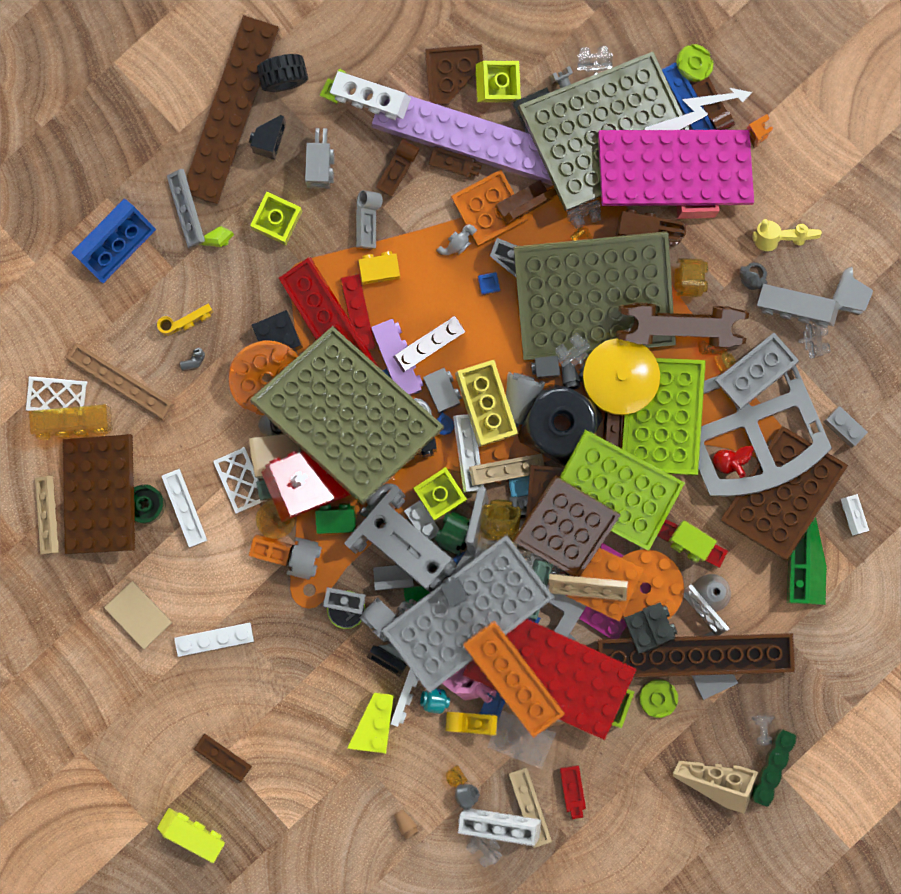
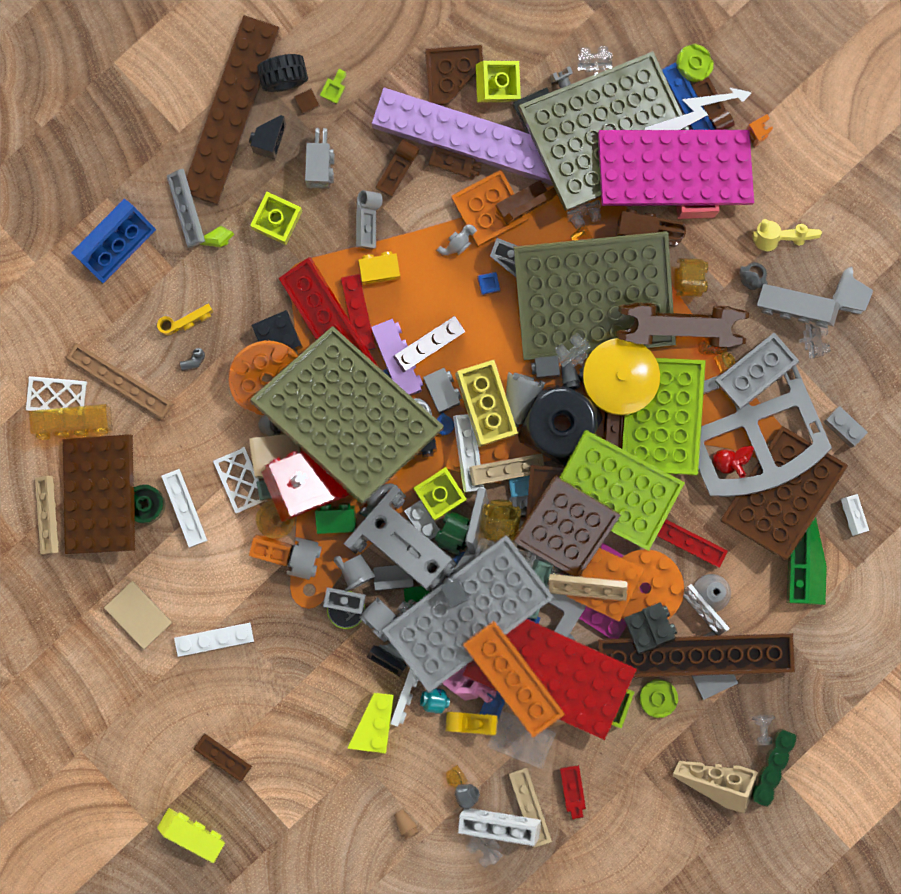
(306, 101): none -> reddish brown tile
(345, 83): white brick -> none
(354, 571): none -> light grey hat
(691, 541): lime brick -> none

